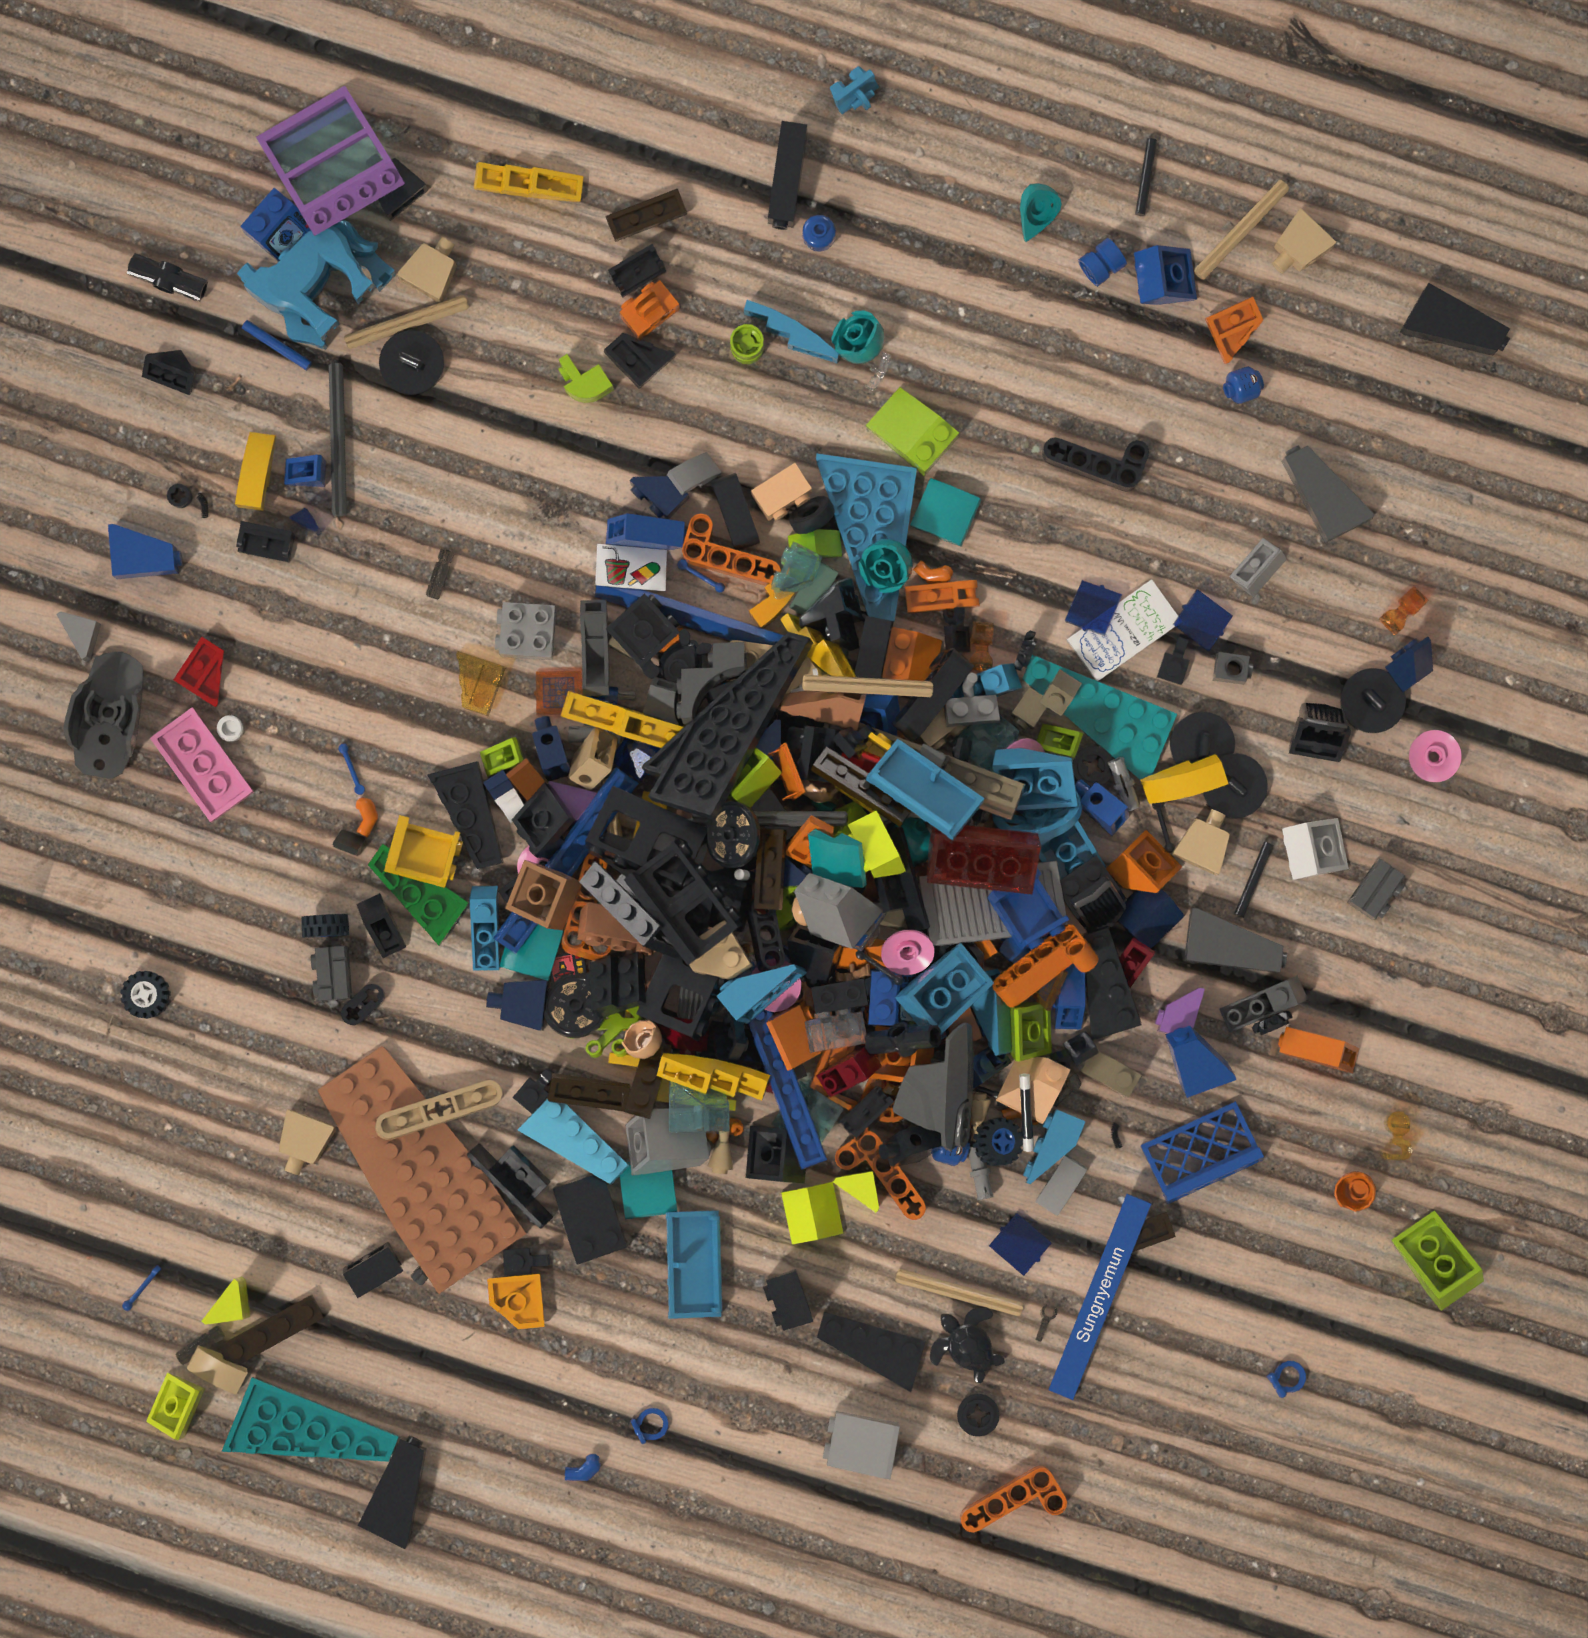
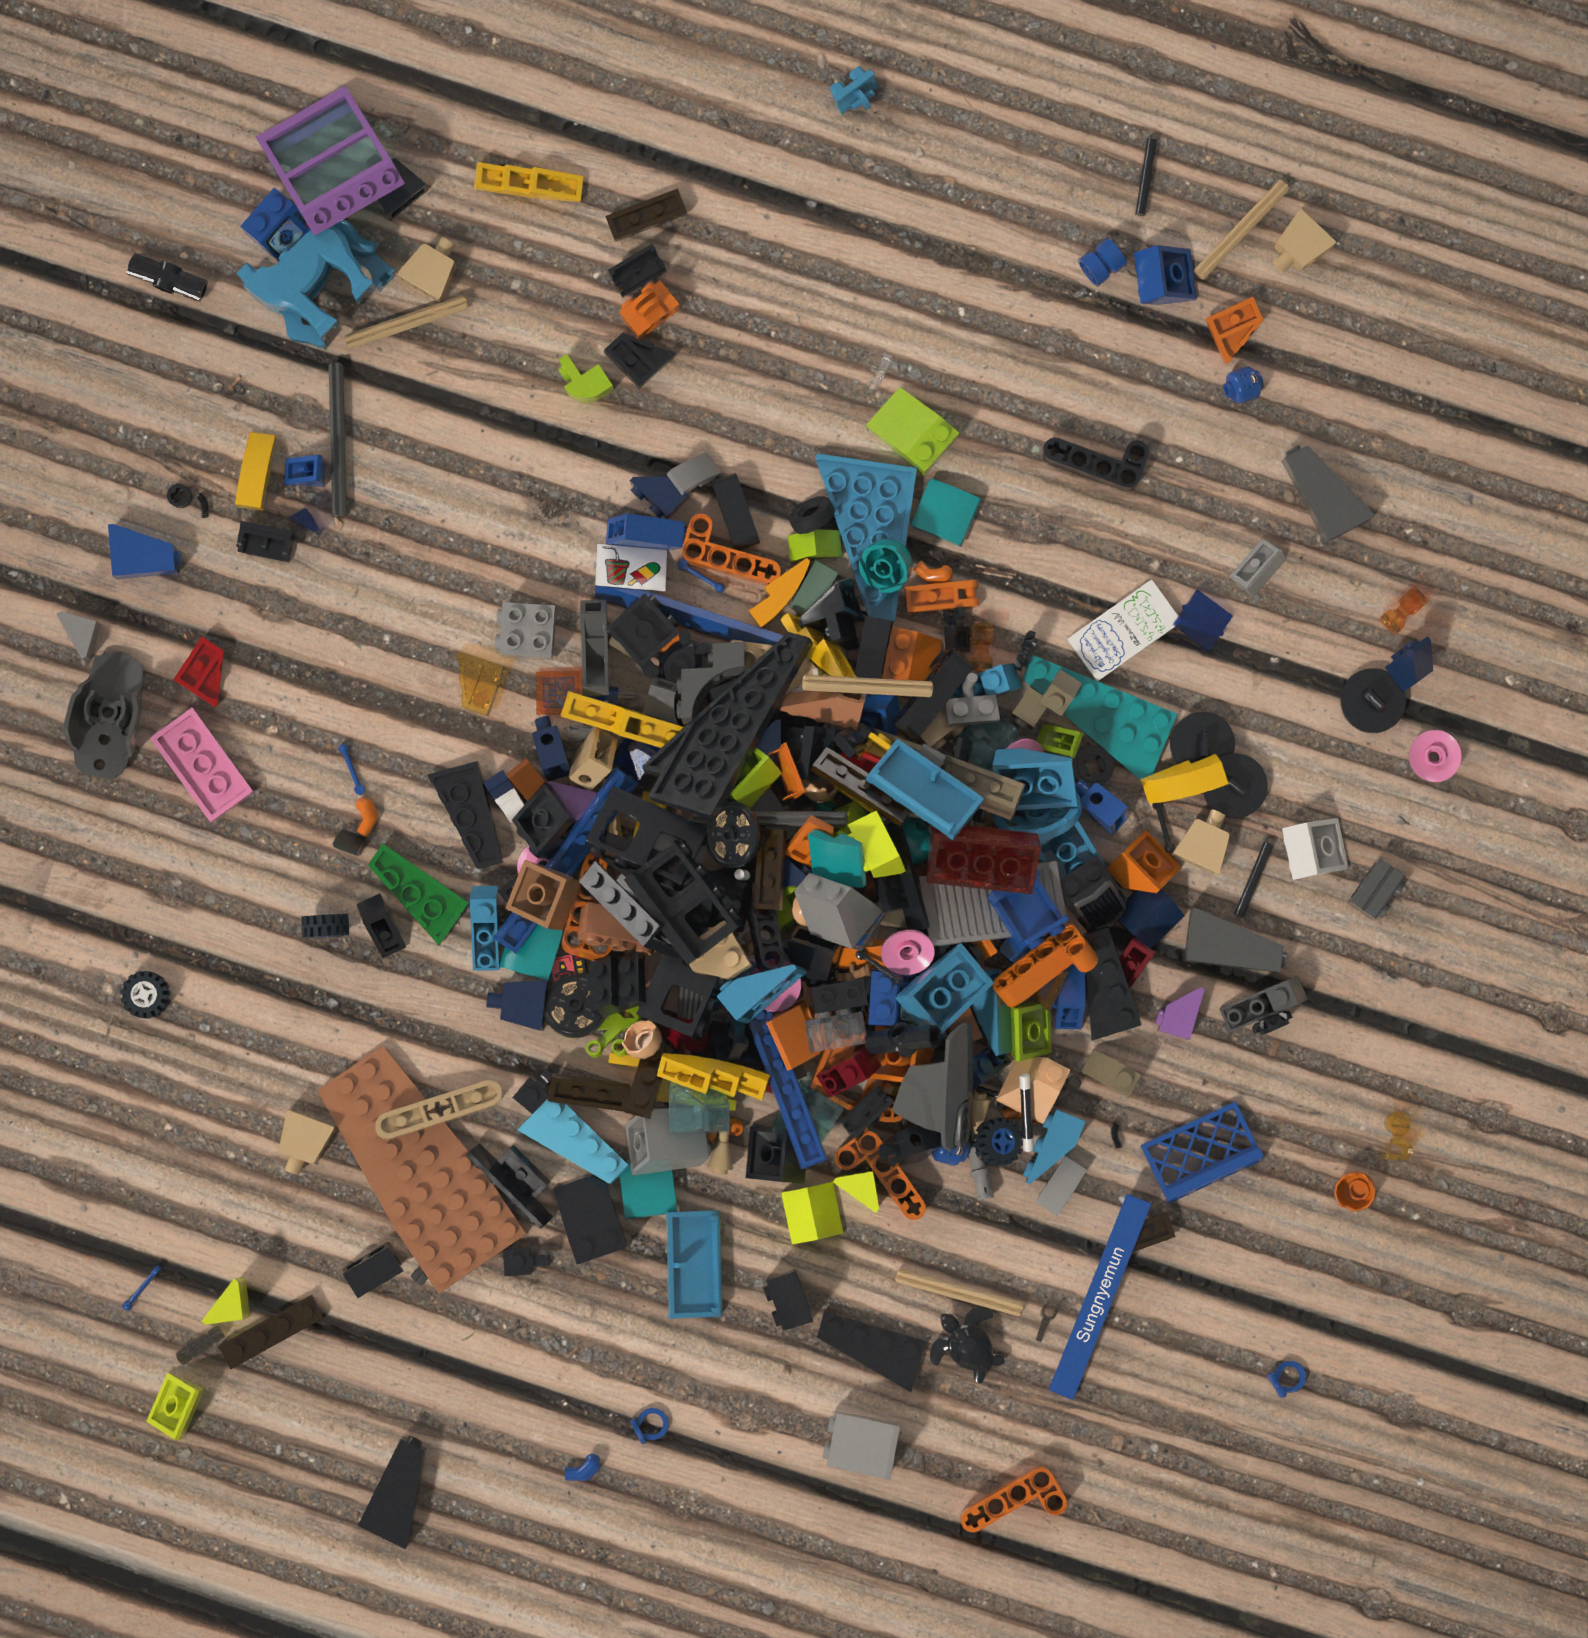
(170, 370): black slope -> none
(214, 1369): tan slope -> none
(230, 728): white tile -> none
(276, 345): blue bar -> none
(292, 1425): teal wing -> none
(333, 973): dark grey brick -> none
(358, 1000): black beam -> none
(411, 362): black shield -> none
(422, 853): yellow panel -> none
(439, 574): clear smoke axle -> none
(502, 756): lime slope -> none
(518, 1299): light orange plate -> none
(747, 344): lime wheel -> none
(782, 492): light nougat brick -> none
(787, 175): black slope -> none
(798, 570): clear light blue slope -> none
(800, 337): dark azure slope -> none
(819, 233): blue head -> none
(858, 337): teal cylinder -> none
(970, 1424): black gear -> none
(1020, 1244): clear blue piece -> none
(1037, 209): teal piece -> none
(1076, 1049): black plate -> none
(1093, 608): clear blue piece -> none
(1118, 767): light grey pin -> none
(1174, 665): black plate -> none
(1197, 1062): blue slope -> none
(1220, 668): dark grey brick -> none
(1318, 1049): orange slope -> none
(1320, 732): black piece -> none
(1438, 1260): lime slope -> none
(1454, 323): black slope -> none

